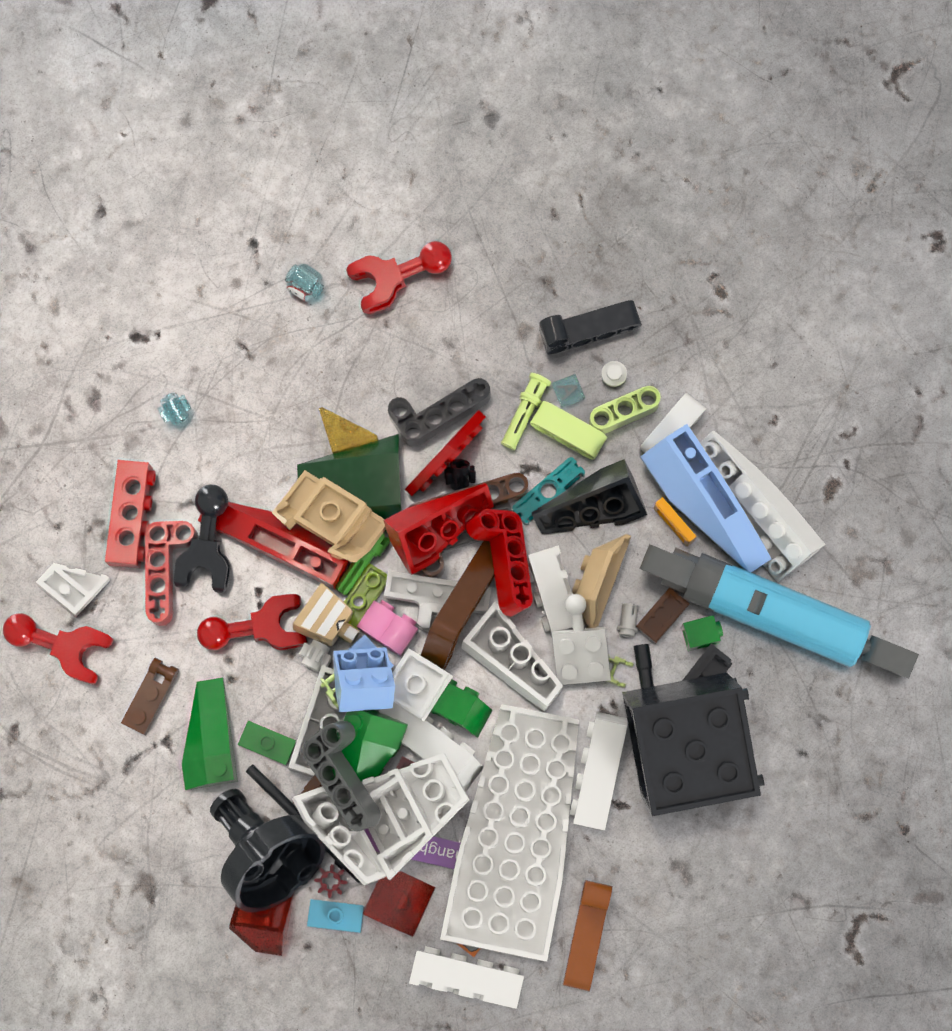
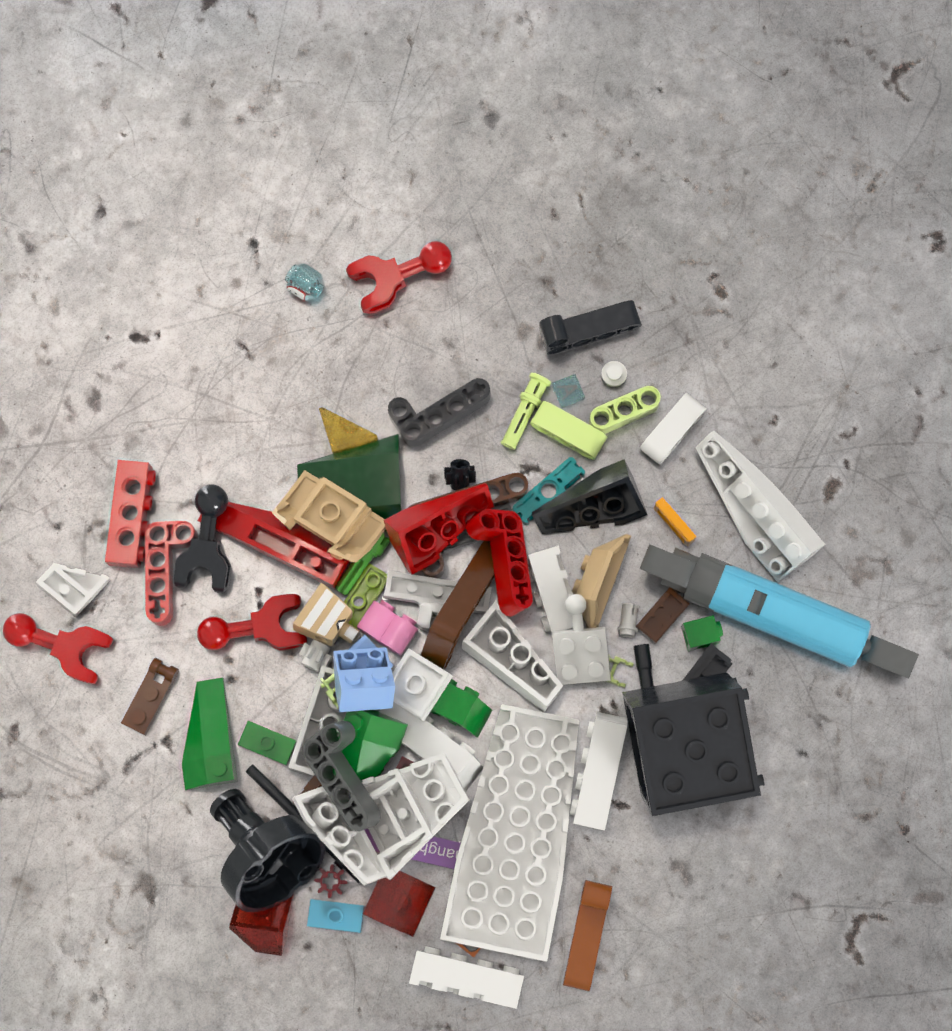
(174, 408): clear light blue gear -> none
(447, 454): red plate -> none
(704, 497): light blue wedge -> none

